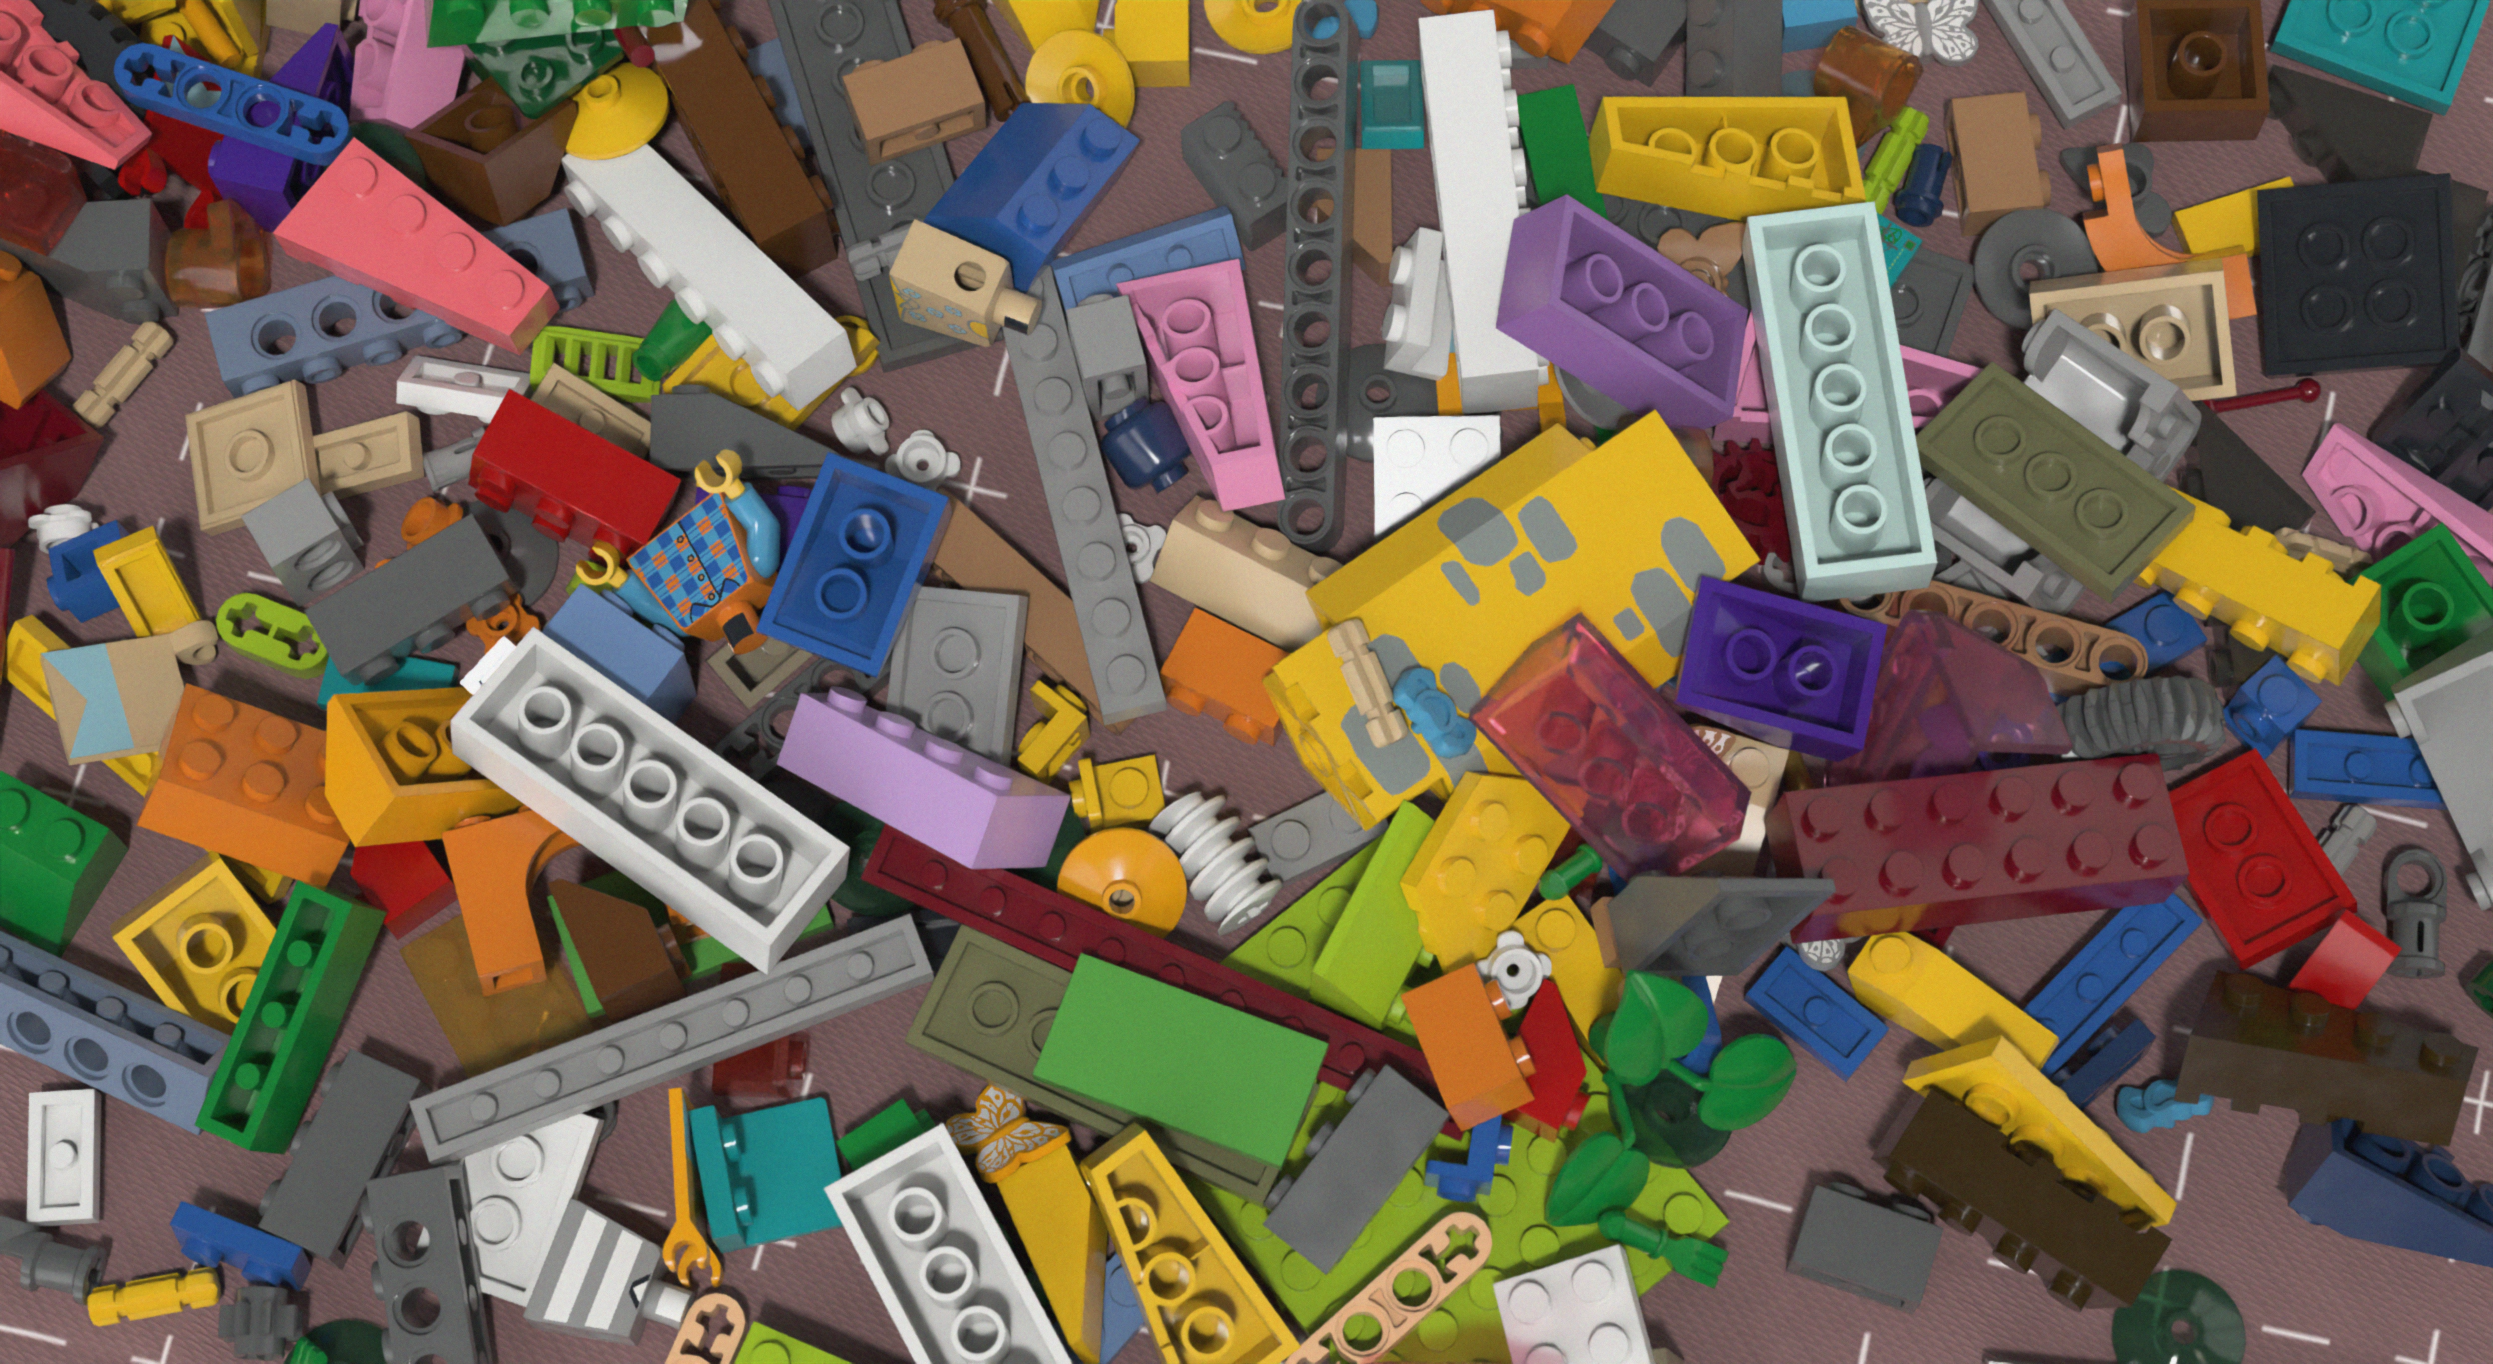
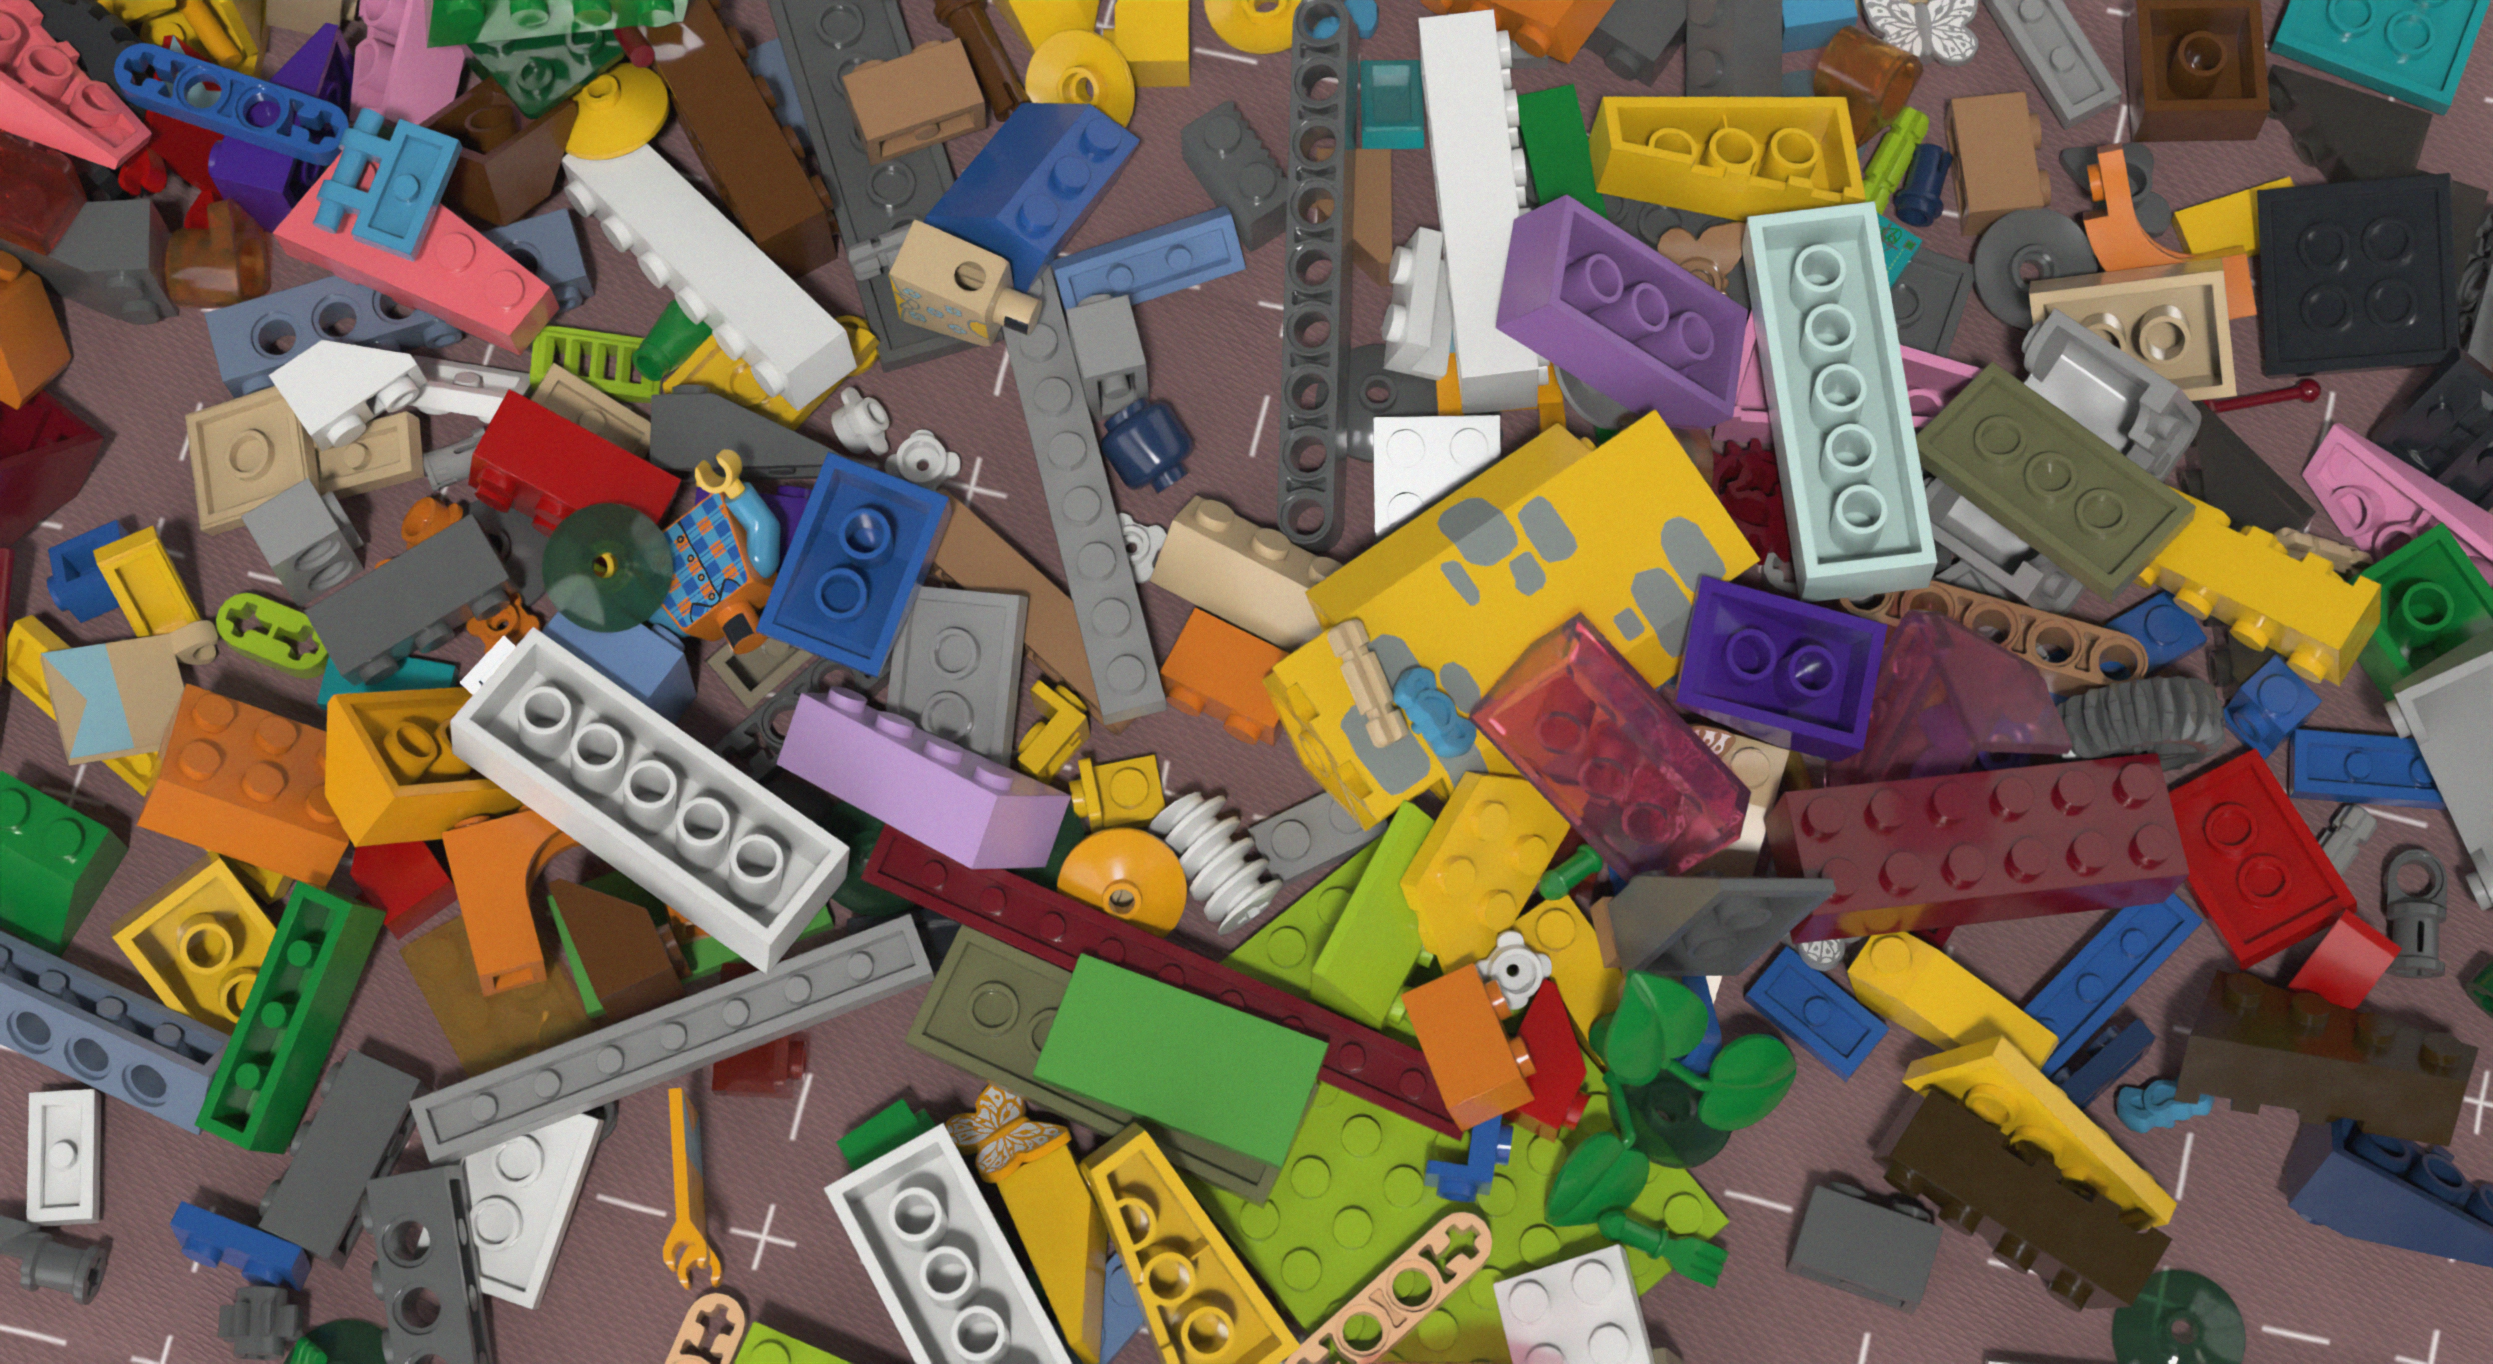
(60, 524): white plate -> none
(122, 374): tan axle -> none
(154, 1296): yellow axle -> none
(344, 386): none -> white slope
(403, 192): none -> dark azure plate
(603, 1282): light grey torso -> none
(628, 595): none -> clear green dish
(766, 1172): teal bracket -> none
(1209, 371): bright pink wedge -> none
(1354, 1167): dark grey brick -> none

